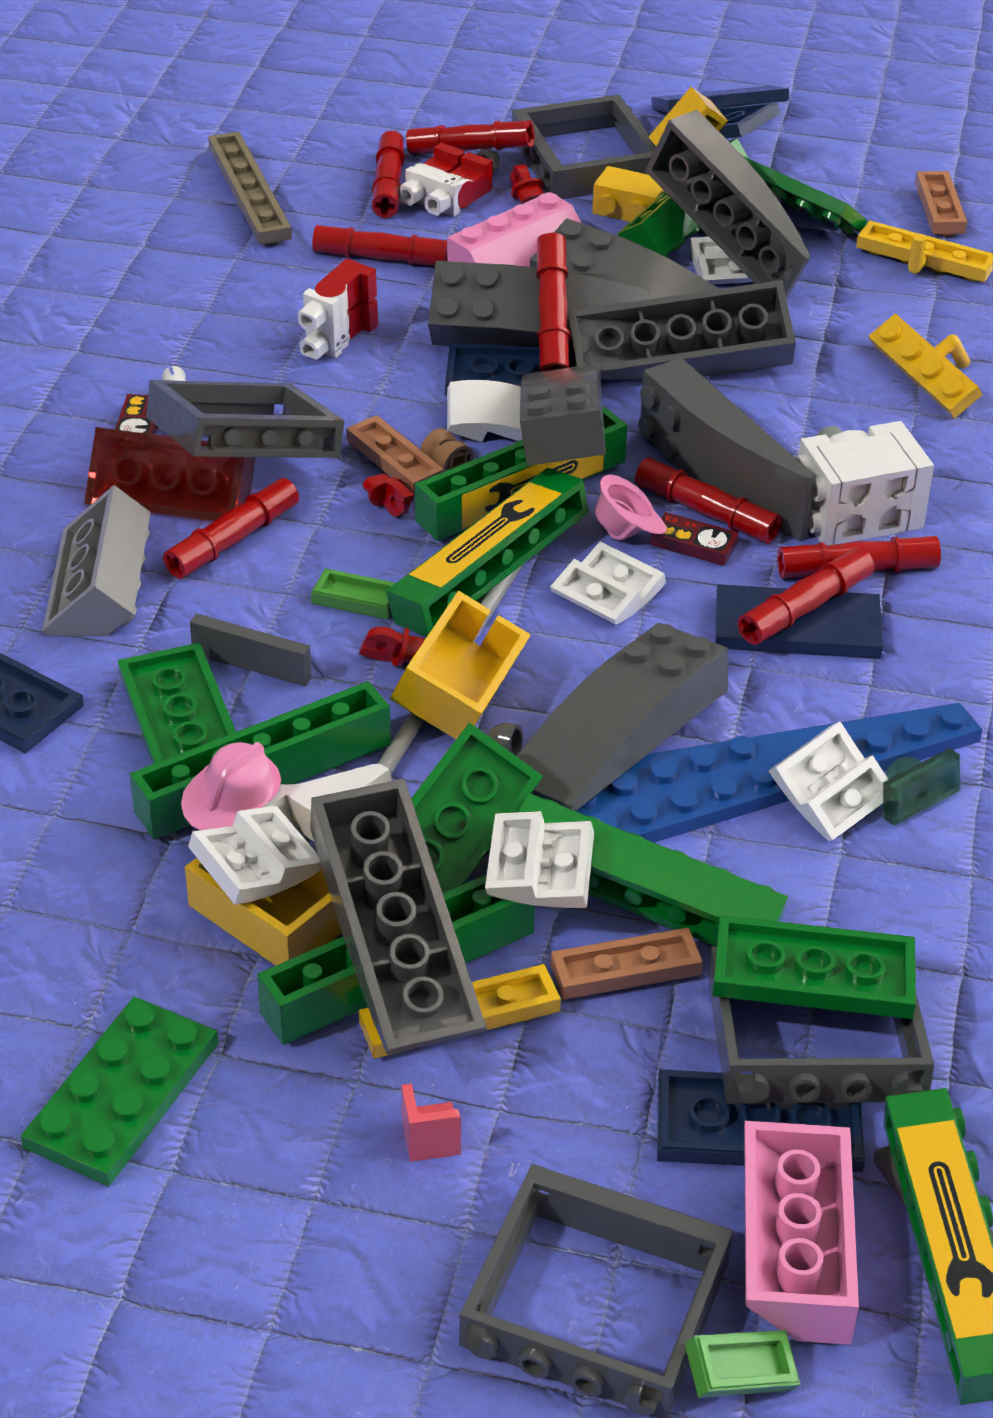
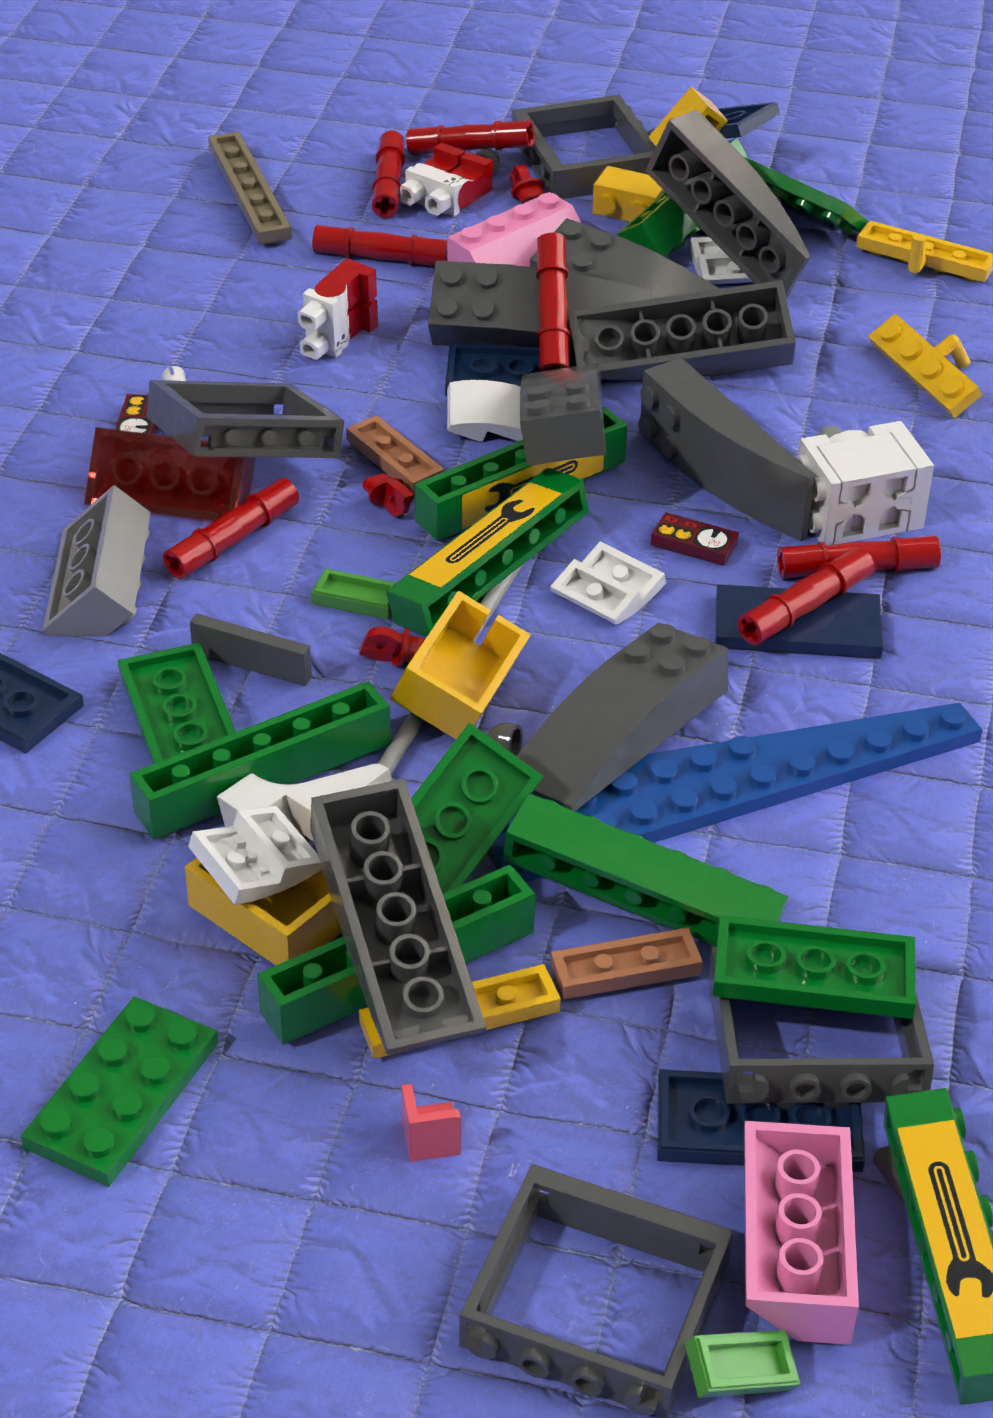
(233, 781): bright pink piece -> none
(450, 453): medium nougat wheel -> none
(540, 860): white slope -> none
(625, 509): bright pink piece -> none
(708, 500): red piece -> none
(729, 97): dark blue tile -> none
(831, 781): white slope -> none
(918, 784): tile -> none
(940, 202): nougat plate -> none

